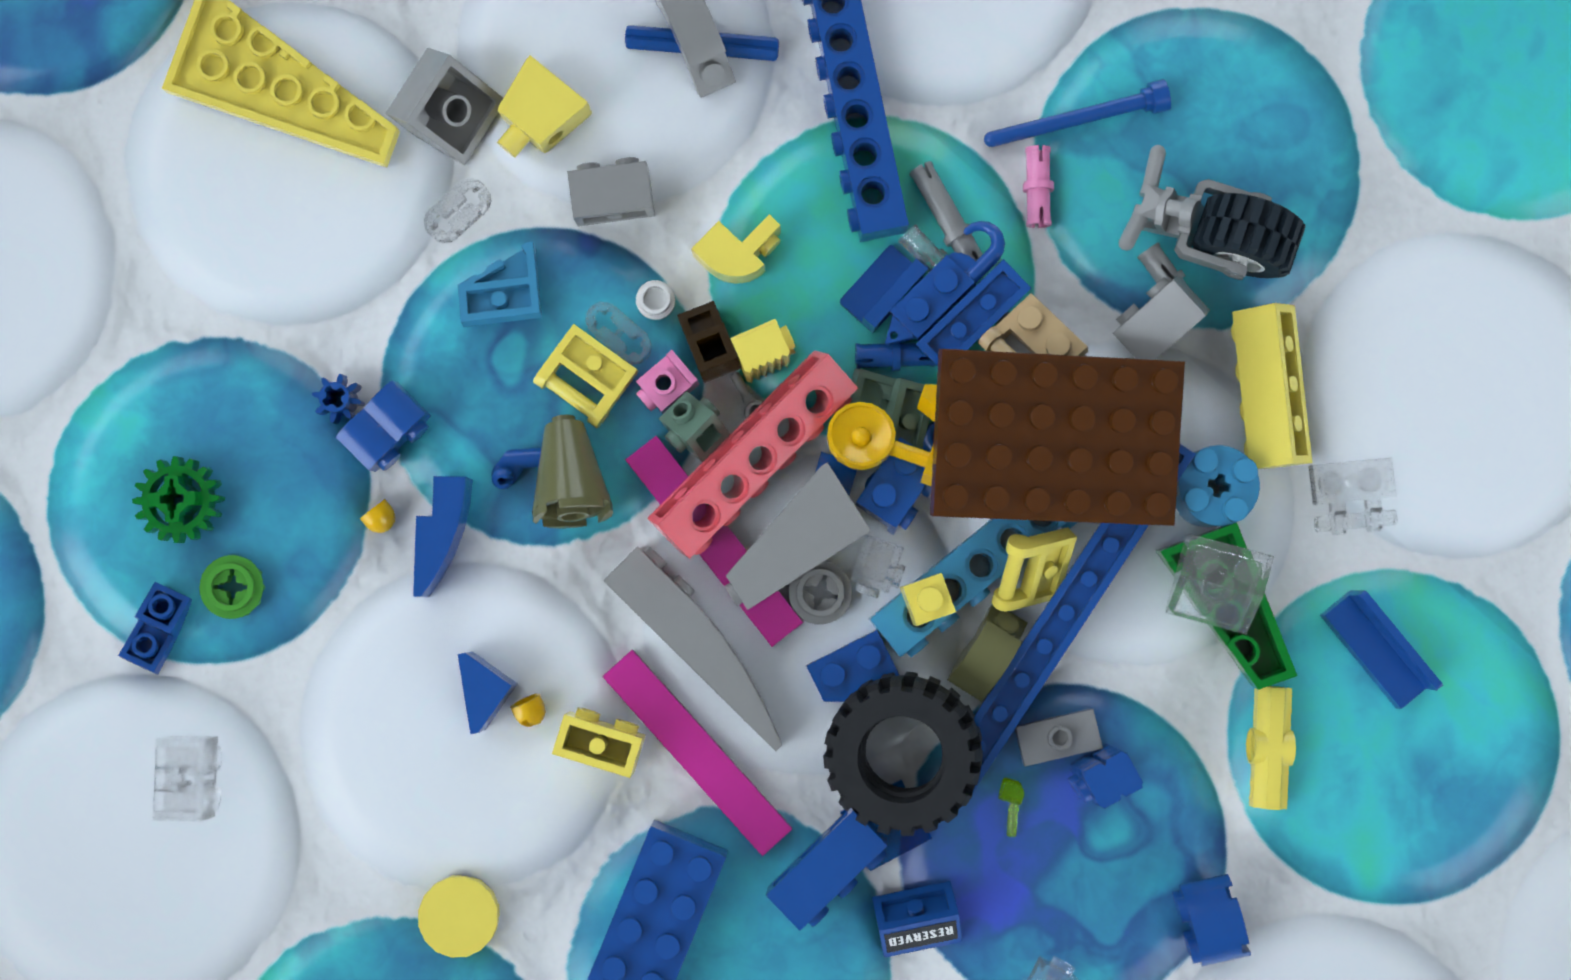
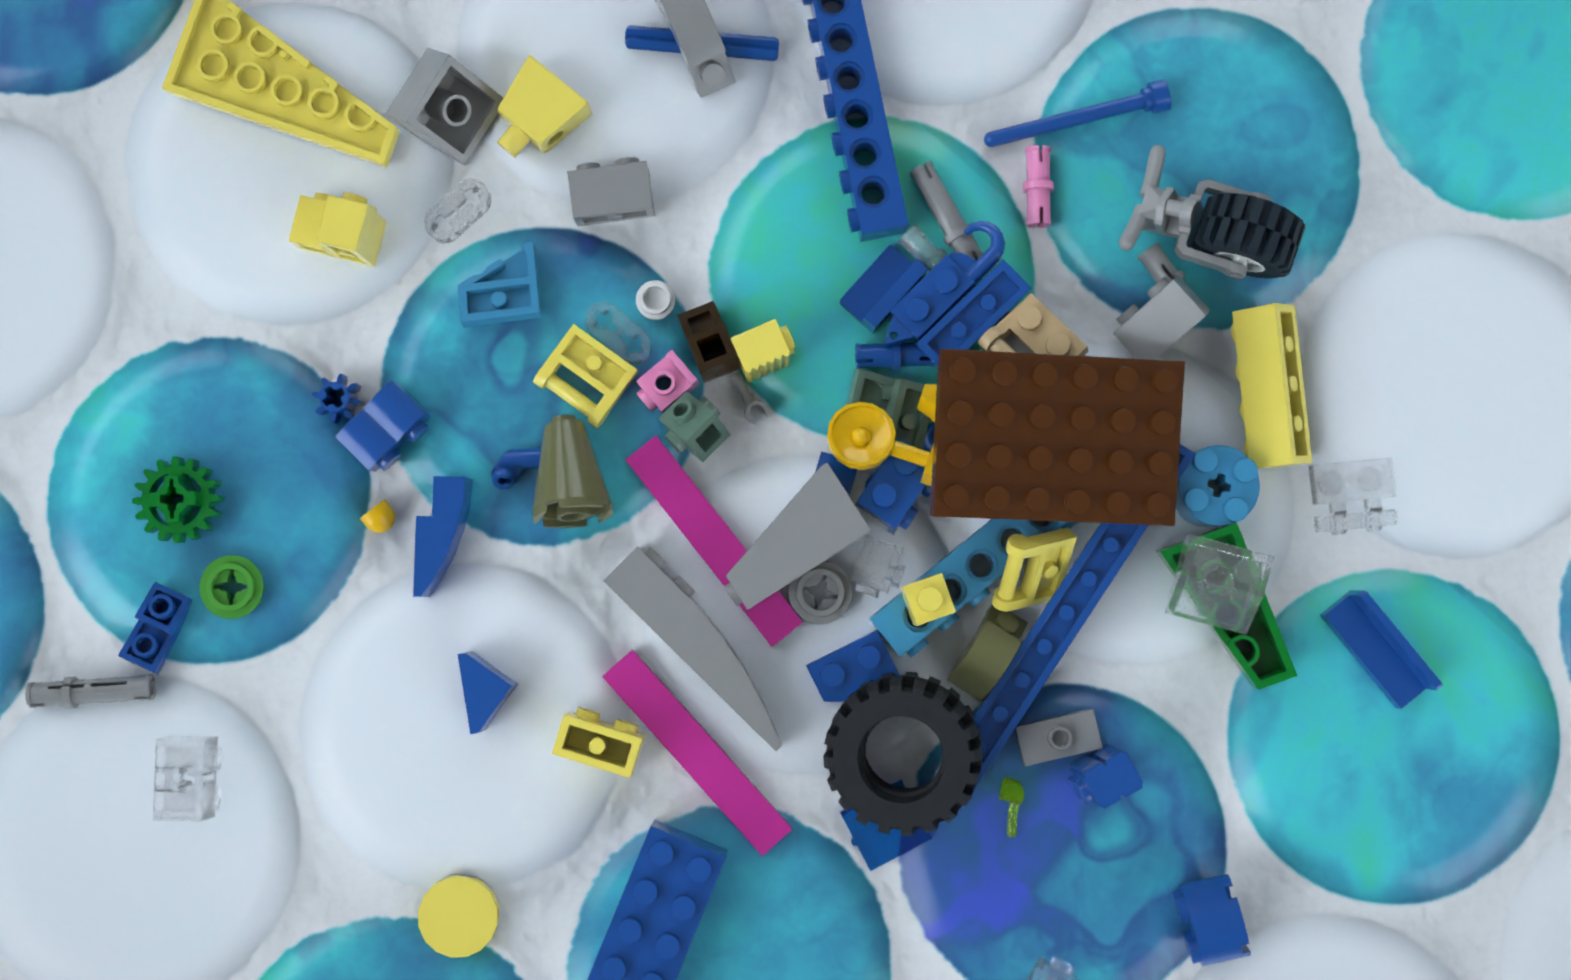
(101, 690): none -> light grey pin
(338, 227): none -> light yellow brick
(529, 710): yellow hinge -> none
(731, 457): coral brick -> none
(736, 260): light yellow brick -> none
(827, 869): blue brick -> none
(917, 919): blue panel -> none
(1270, 748): light yellow piece -> none

